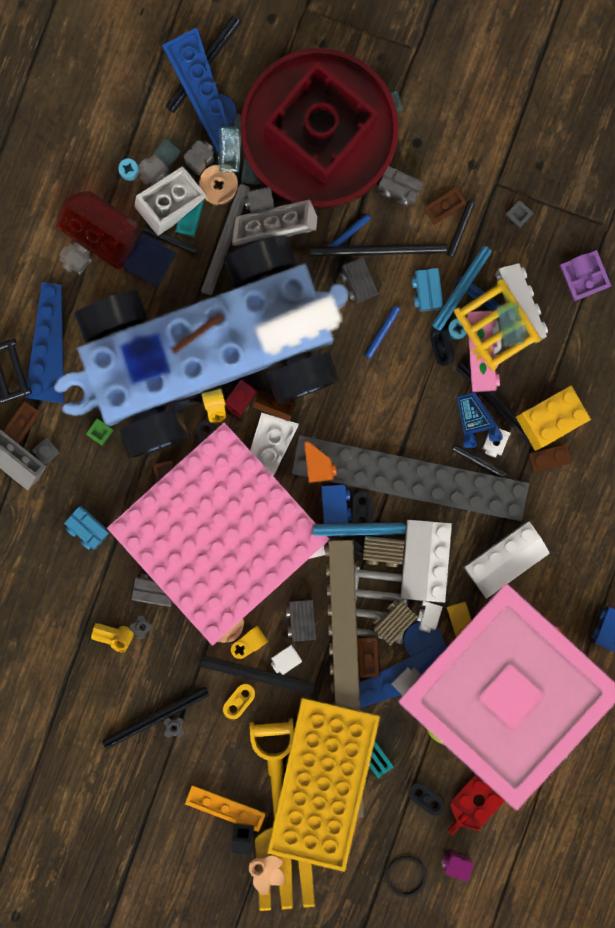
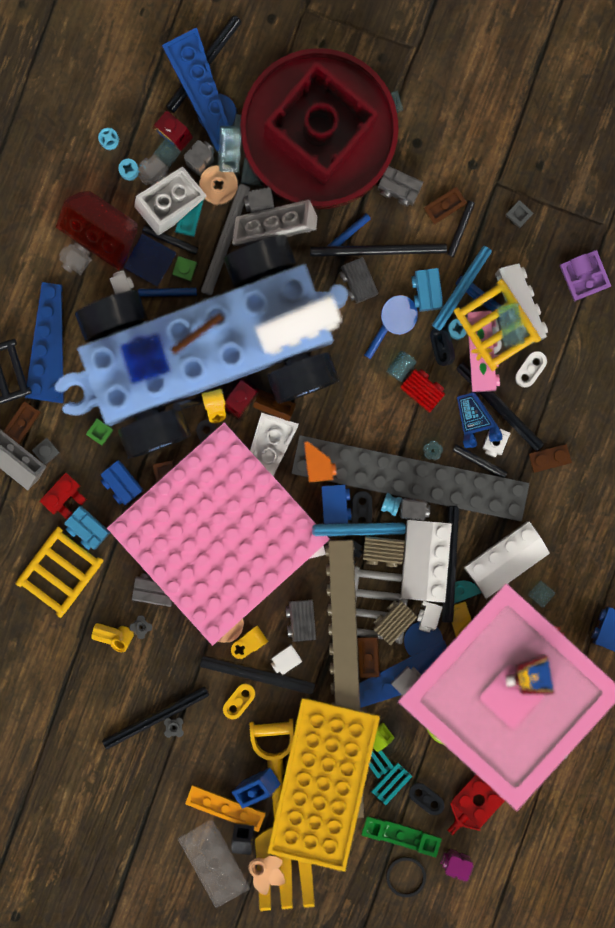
(60, 493): none -> red plate
(72, 593): none -> yellow bar
(105, 137): none -> medium azure wheel
(121, 282): none -> white brick
(121, 482): none -> blue brick
(168, 292): none -> blue bar
(173, 130): none -> dark red torso
(184, 268): none -> bright green plate
(214, 863): none -> clear plate
(256, 788): none -> blue brick
(382, 738): none -> lime slope
(390, 785): none -> teal tile
(391, 504): none -> medium azure wheel
(399, 314): none -> piece
(401, 366): none -> clear light blue piece
(401, 835): none -> green slope
(414, 509): none -> flat silver brick
(423, 390): none -> red brick
(433, 445): none -> clear light blue plate
(448, 605): none -> black axle
(465, 590): none -> teal plate
(530, 369): none -> white plate
(532, 676): none -> torso
(541, 594): none -> clear light blue plate
(553, 418): yellow brick -> none

